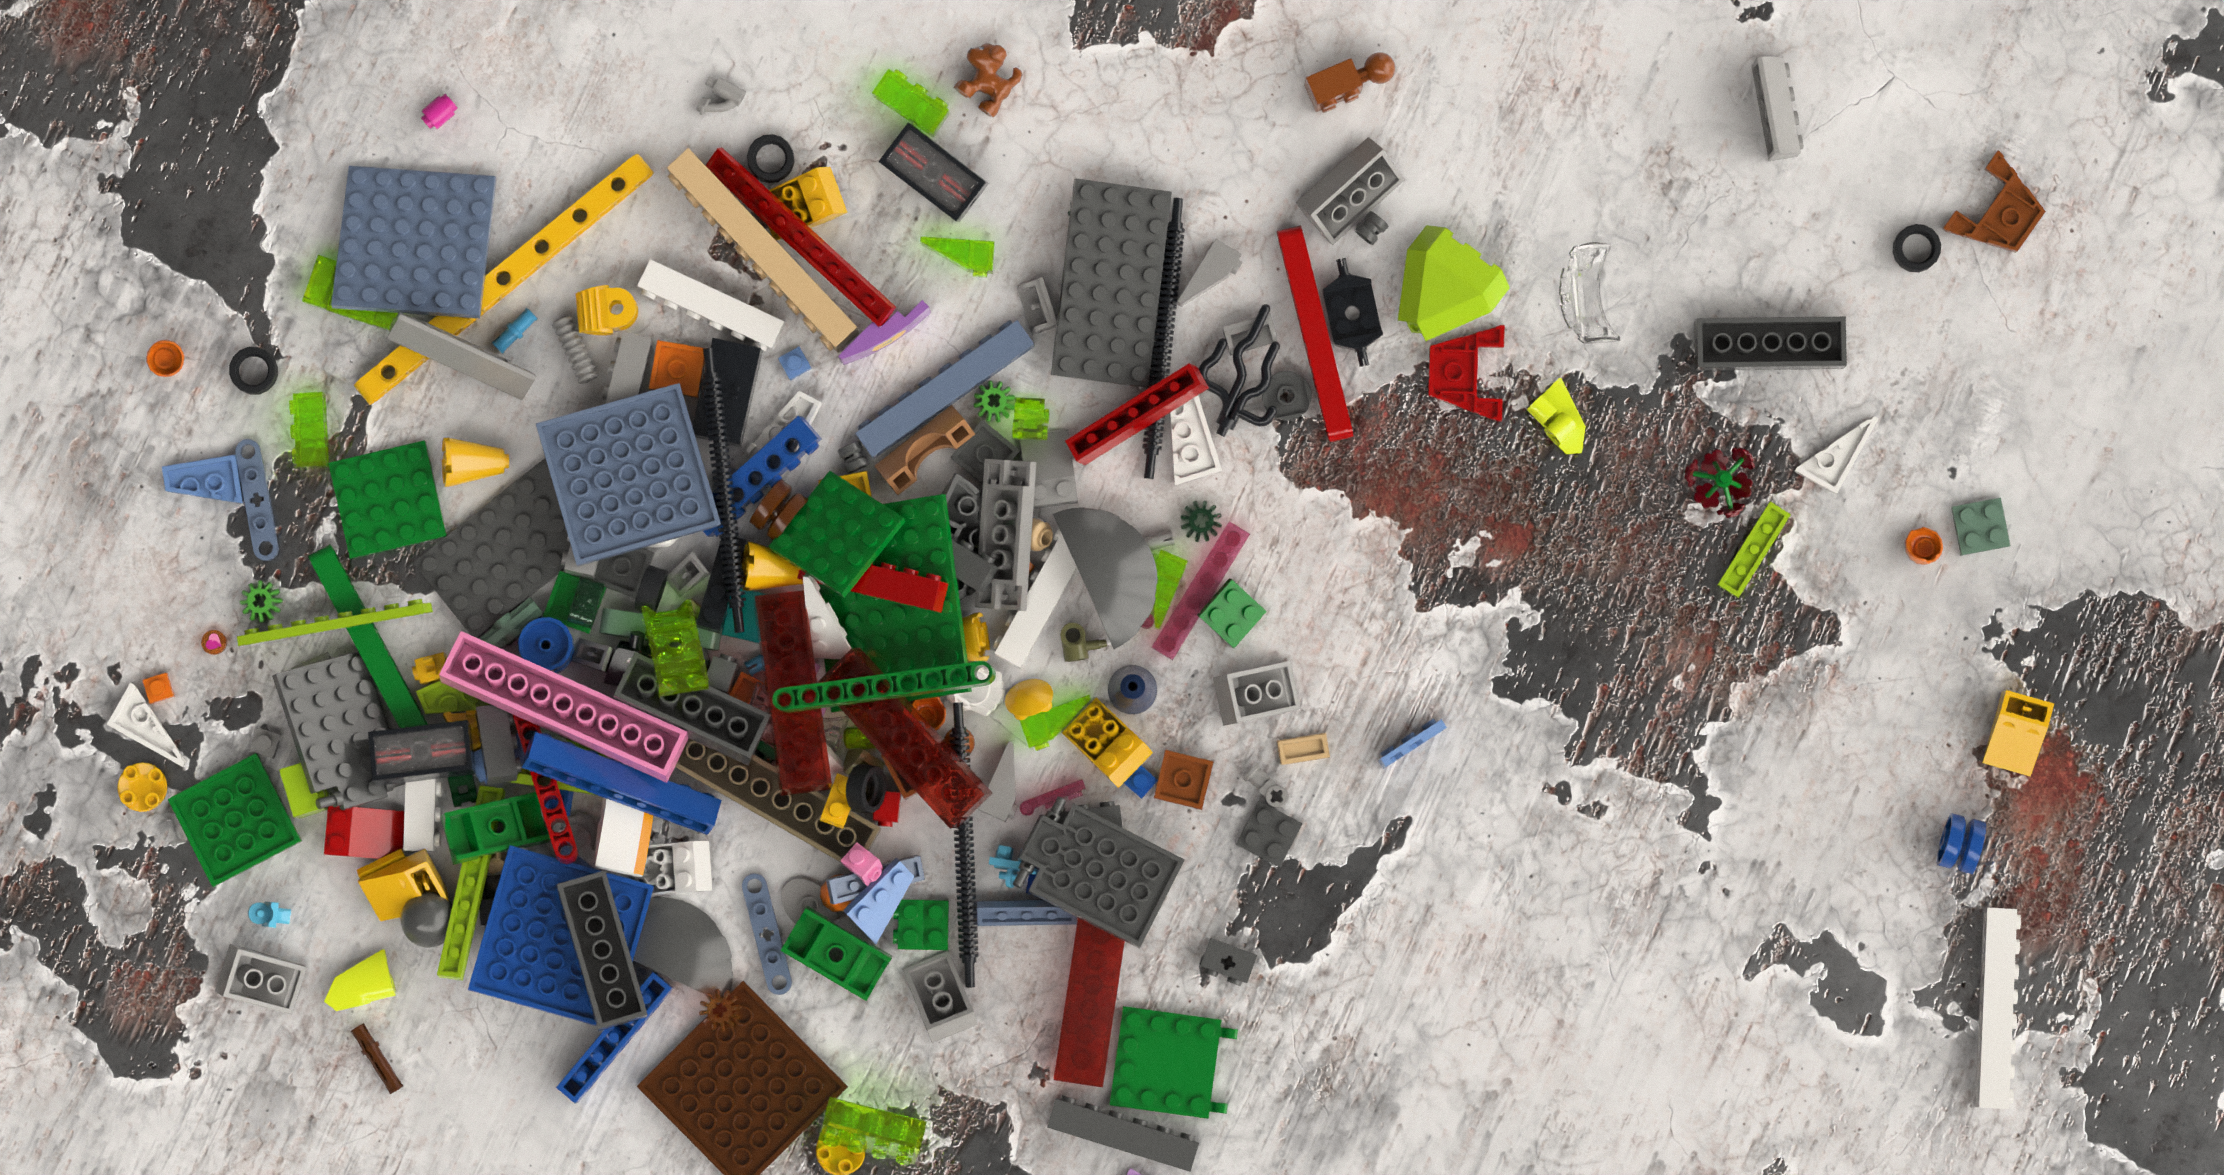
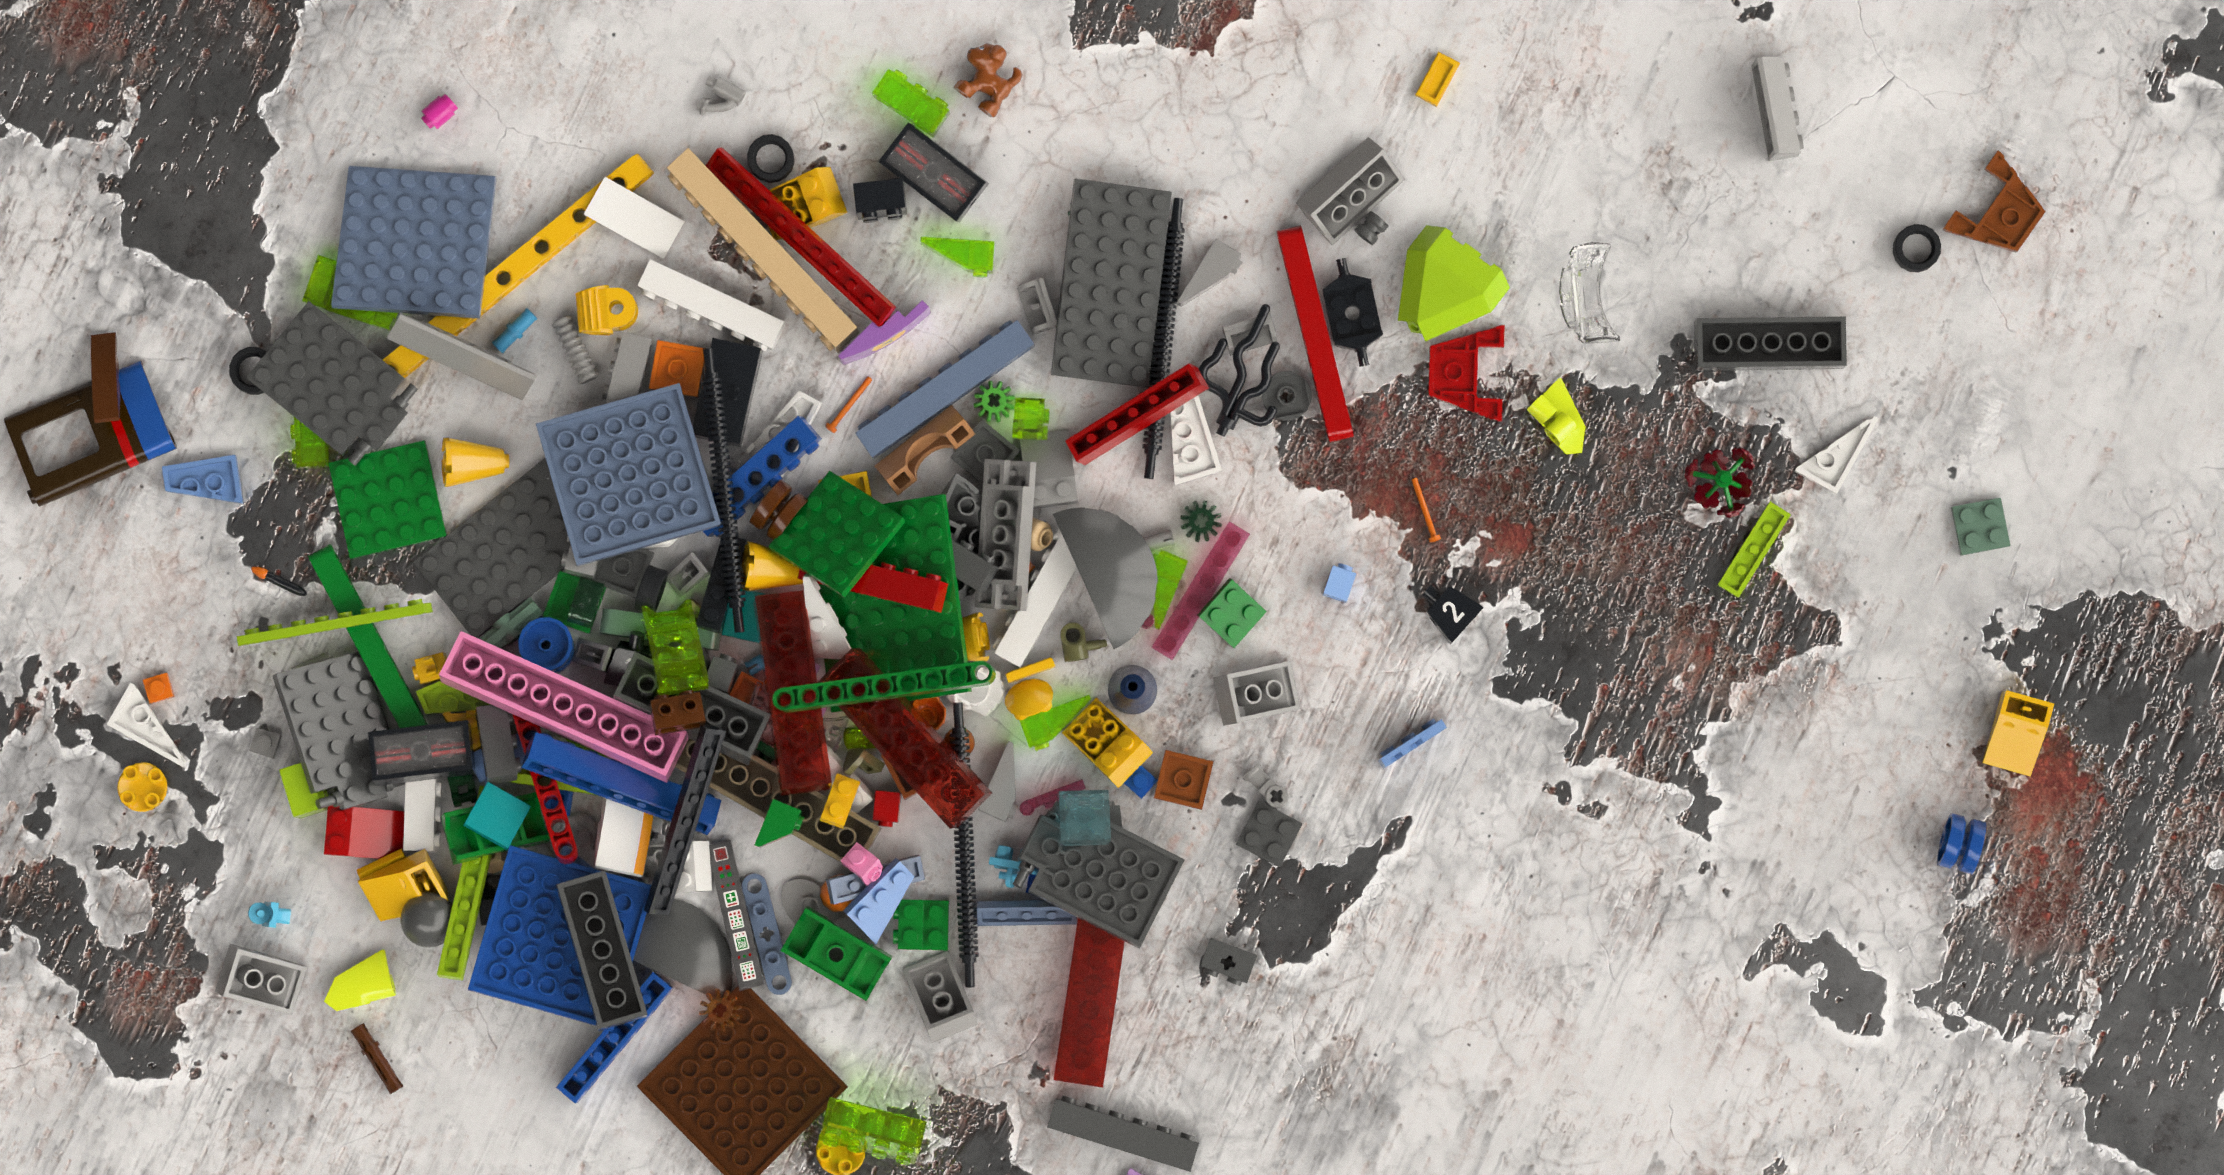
(105, 377): none -> reddish brown slope
(122, 443): none -> dark brown piece
(165, 358): orange hair -> none
(214, 642): clear orange tile -> none
(234, 820): green plate -> none
(252, 600): bright green gear -> none
(259, 518): sand blue piece -> none
(279, 581): none -> black piece
(332, 384): none -> dark grey plate
(497, 815): none -> teal tile
(634, 217): none -> white sticker
(677, 712): none -> reddish brown brick
(684, 820): none -> black plate
(735, 915): none -> flat silver tile
(779, 823): none -> green slope
(794, 363): medium blue plate -> none
(831, 427): none -> orange piece
(856, 462): dark grey wheel -> none
(862, 797): black tyre -> none
(879, 200): none -> black brick
(1030, 670): none -> yellow tile
(1083, 817): none -> clear light blue brick
(1167, 1062): green plate -> none
(1303, 749): tan tile -> none
(1339, 582): none -> light blue brick
(1345, 83): dark orange brick -> none
(1434, 537): none -> orange piece
(1437, 79): none -> yellow tile
(1450, 611): none -> black torso
(1923, 546): orange hair -> none
(1996, 1008): white brick -> none

